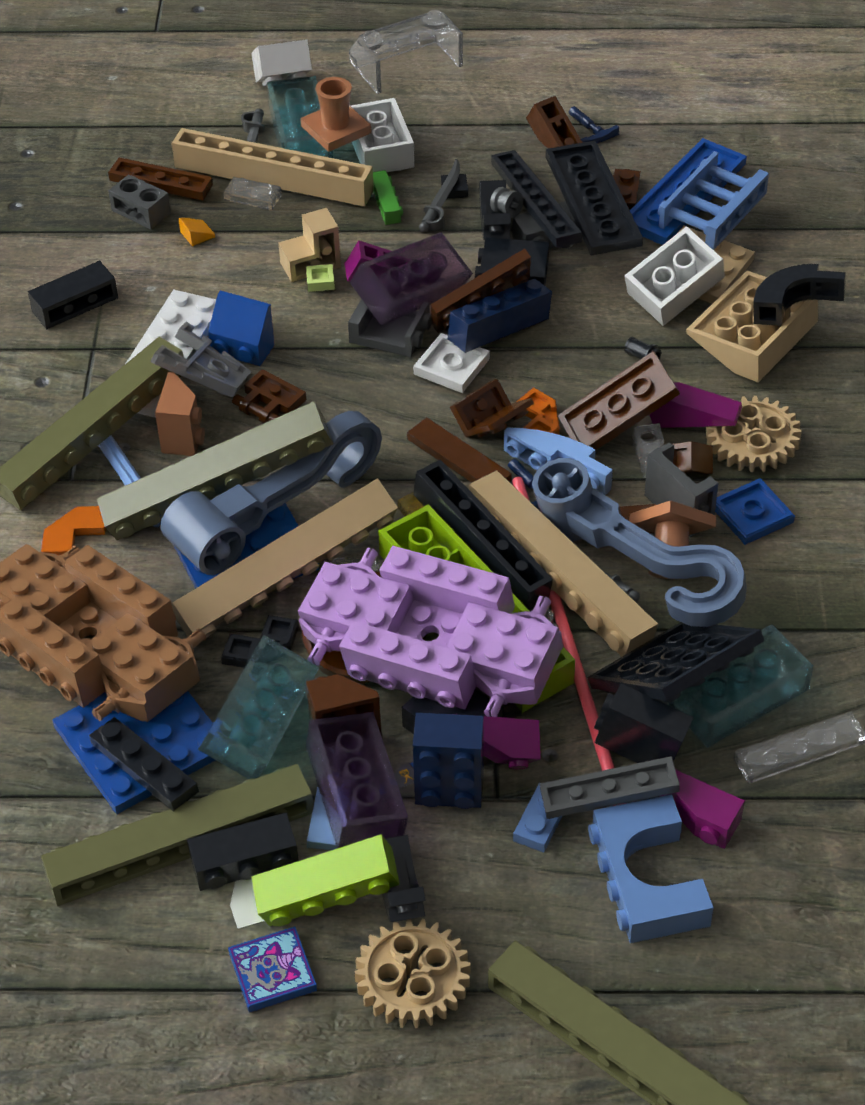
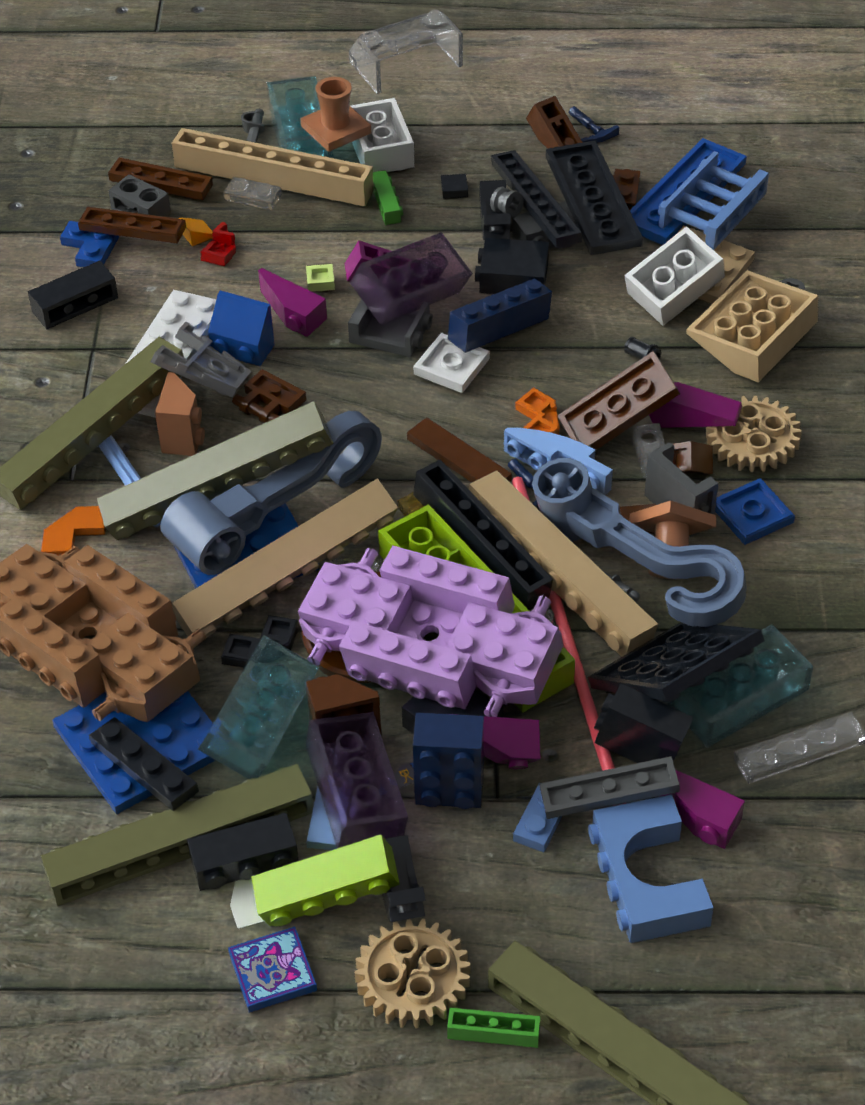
(92, 245): none -> blue plate
(132, 225): none -> reddish brown tile
(221, 247): none -> red slope
(281, 61): white brick -> none
(295, 305): none -> magenta slope
(316, 246): tan brick -> none
(435, 210): dark grey sword -> none
(487, 410): reddish brown bracket -> none
(493, 1027): none -> bright green piece
(499, 278): reddish brown plate -> none
(792, 286): black arch -> none

